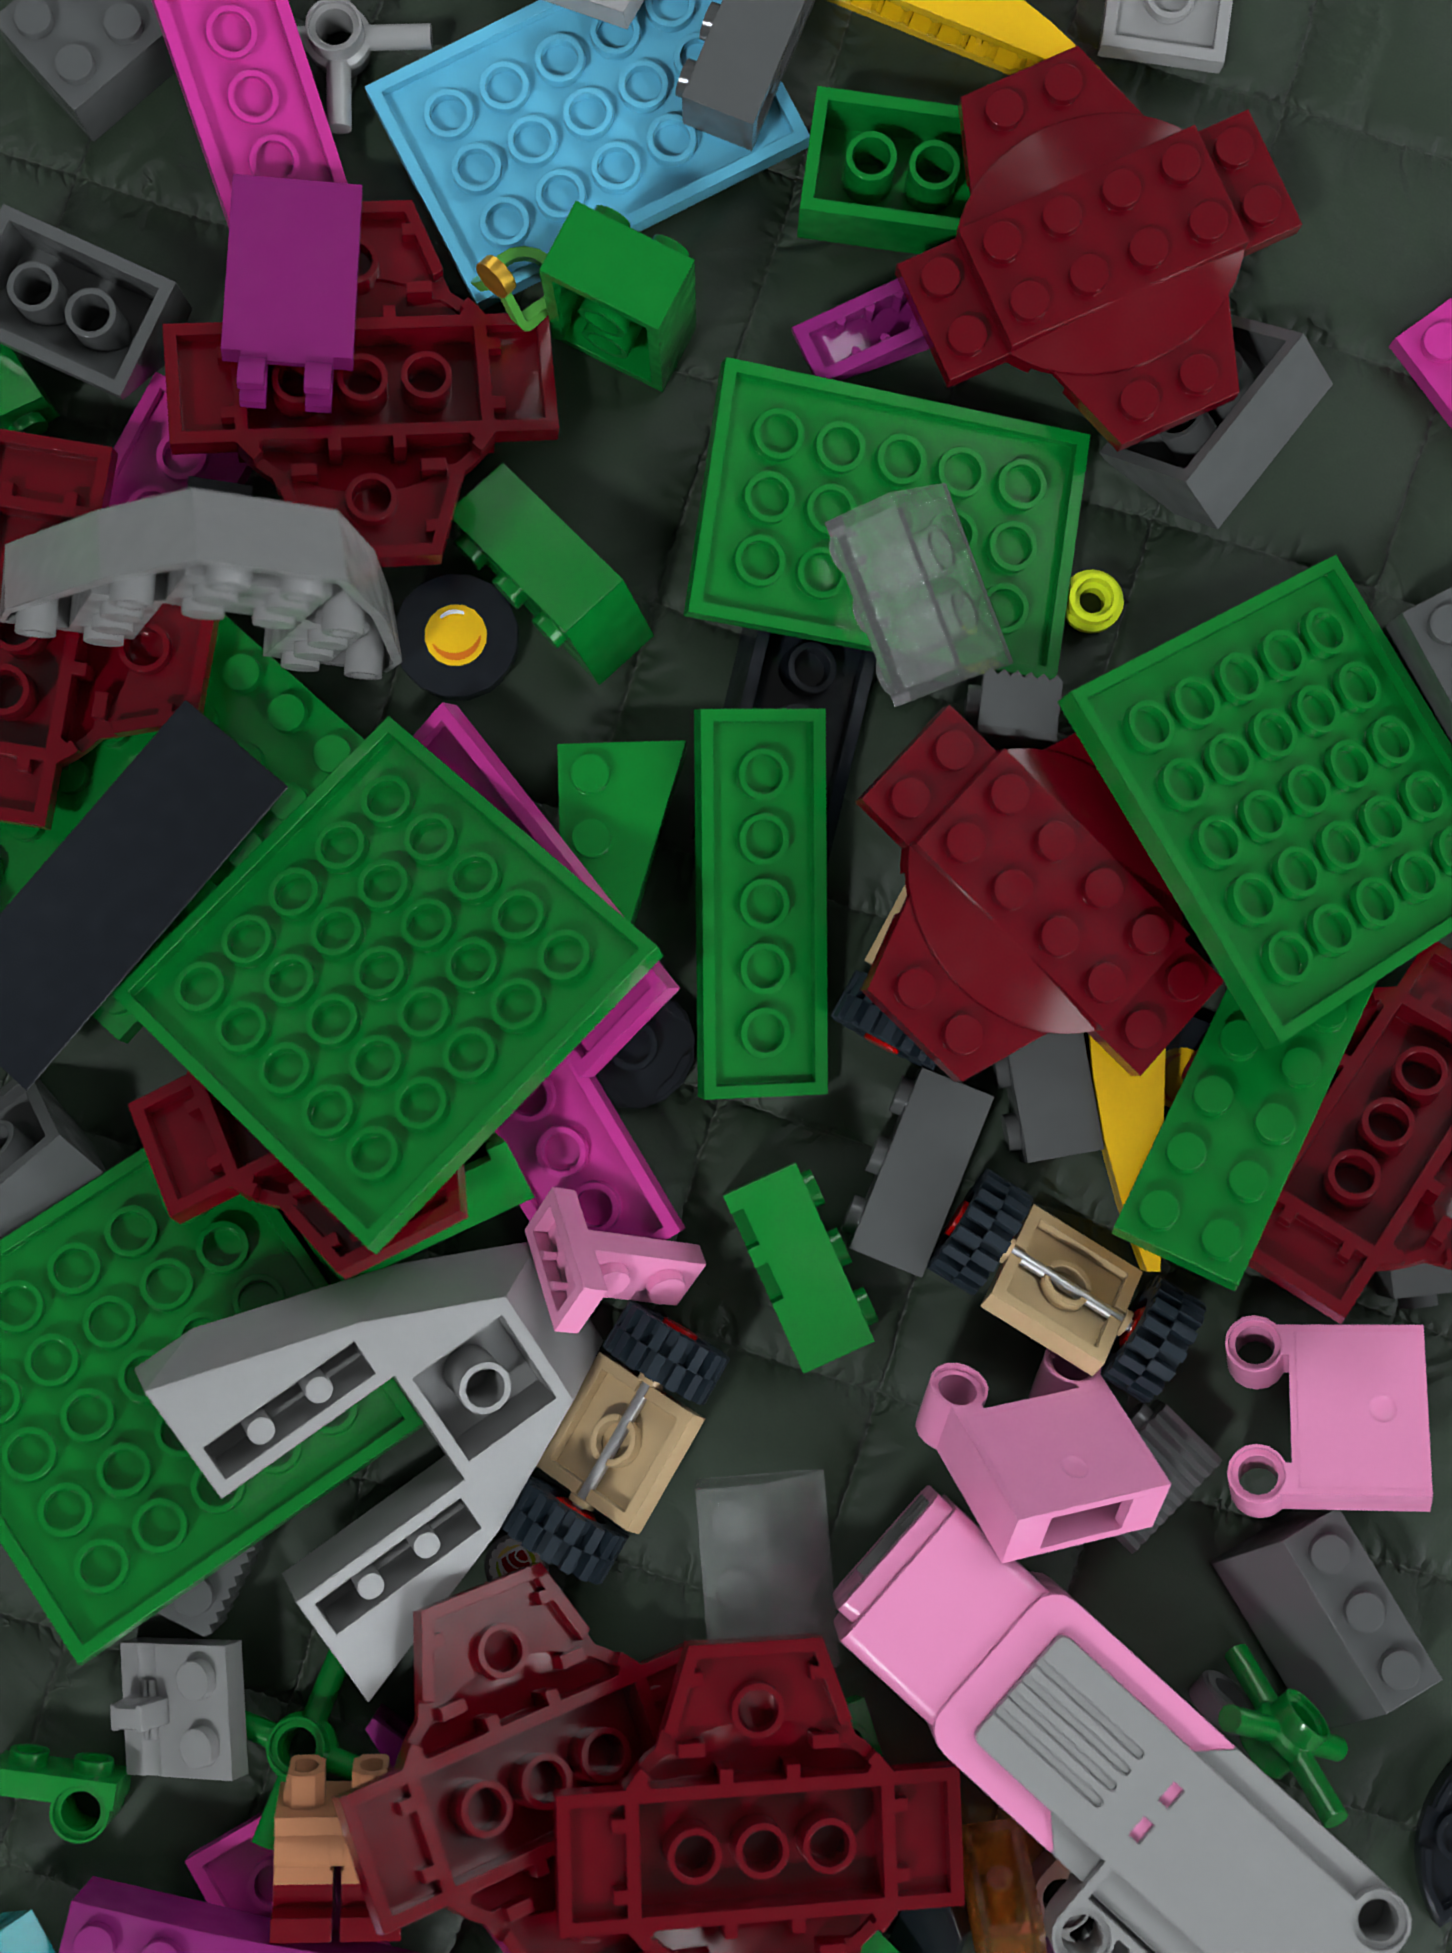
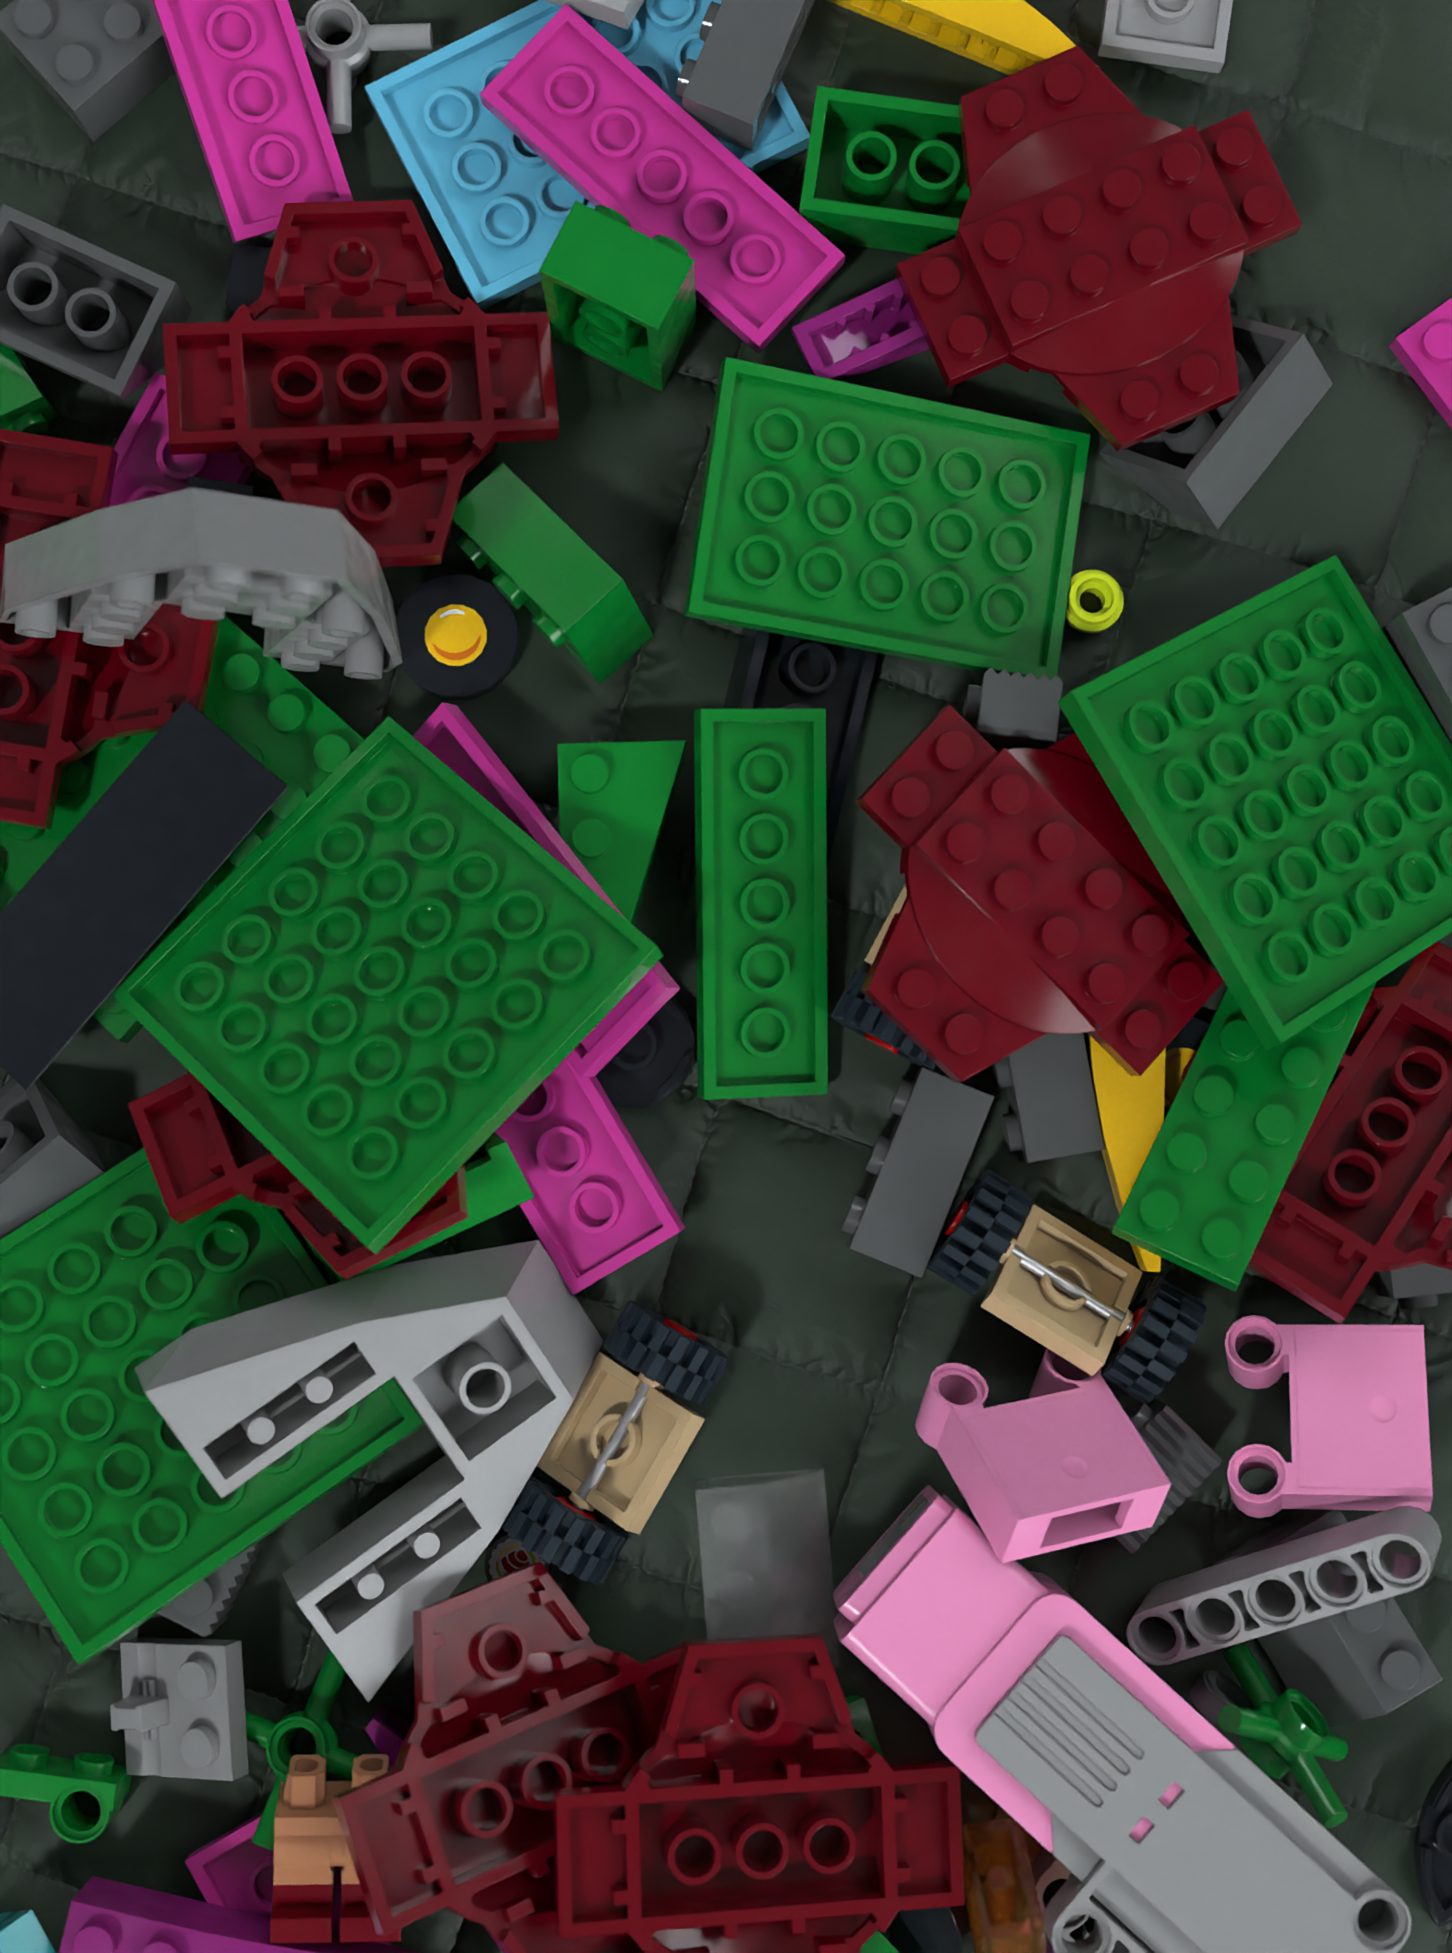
(291, 283): magenta tile -> none
(497, 278): bright green piece -> none
(587, 1265): bright pink bracket -> none
(663, 172): none -> dark pink plate
(802, 1265): green wedge -> none
(917, 592): clear slope -> none
(1300, 1565): none -> light grey beam

